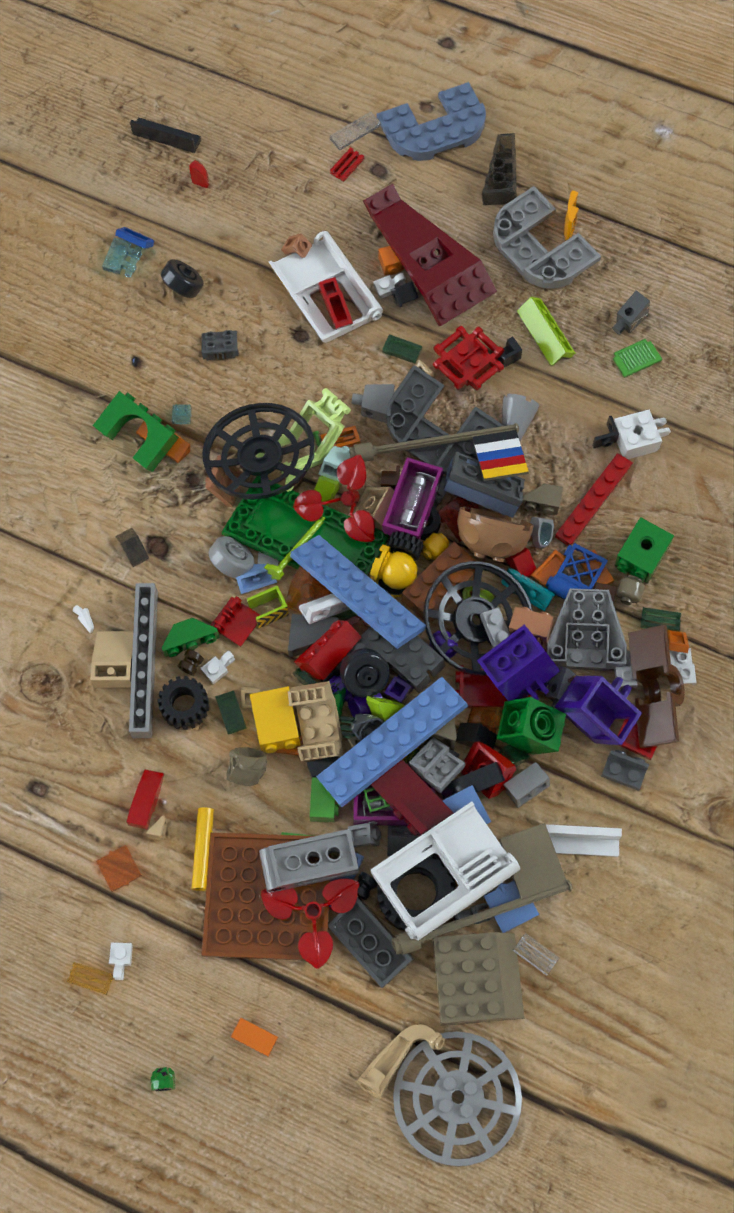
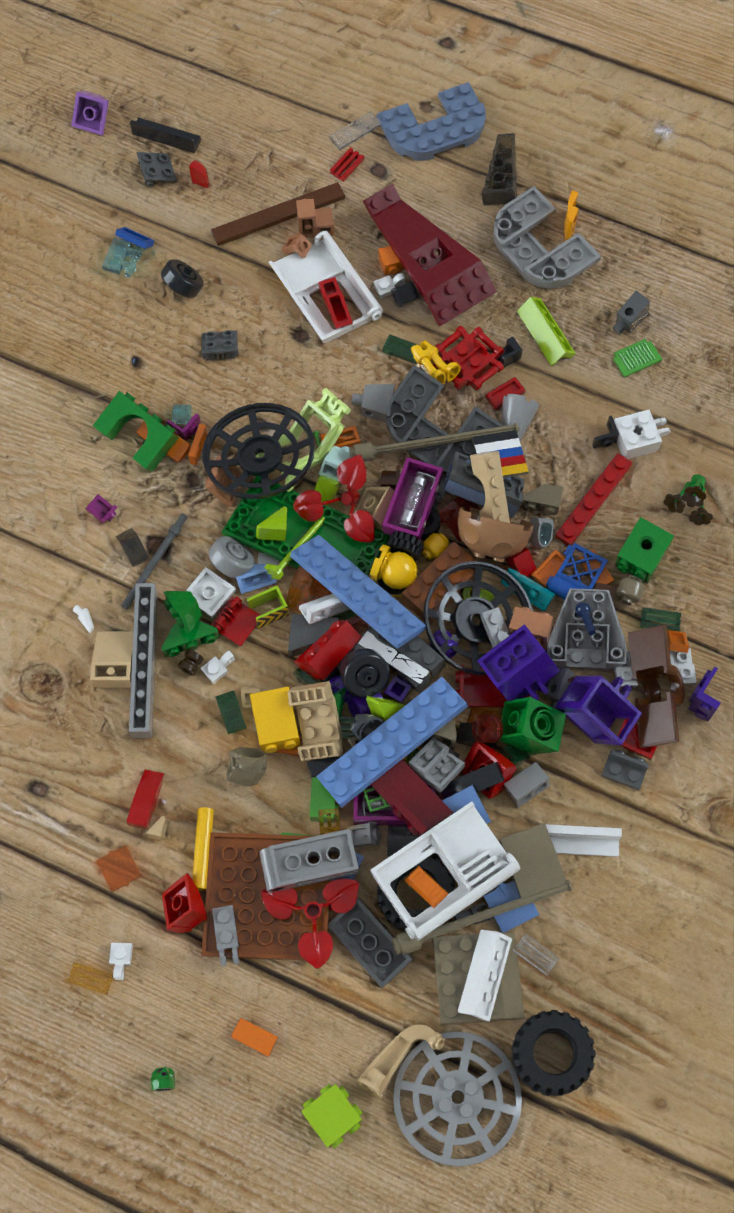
(90, 112): none -> medium lavender slope
(101, 509): none -> magenta bracket
(156, 167): none -> dark grey hinge
(174, 531): none -> dark grey bar
(179, 688): black tyre -> none
(183, 608): none -> green slope
(183, 905): none -> red slope
(190, 428): none -> magenta bracket
(197, 445): none -> orange tile
(211, 592): none -> white plate
(226, 933): none -> light grey hinge
(273, 527): none -> lime slope
(274, 214): none -> reddish brown tile
(312, 220): none -> nougat brick
(329, 829): none -> clear yellow tile
(332, 1115): none -> lime brick
(366, 884): black wheel -> none
(394, 657): none -> white sticker
(426, 353): none -> yellow piece
(426, 886): none -> orange tile
(485, 974): none -> white panel
(487, 729): none -> clear red wheel
(489, 471): none -> tan arch
(496, 396): none -> red tile
(582, 1047): none -> black tyre
(583, 610): none -> dark blue bar
(694, 495): none -> dark brown plant
(701, 703): none -> dark purple bracket

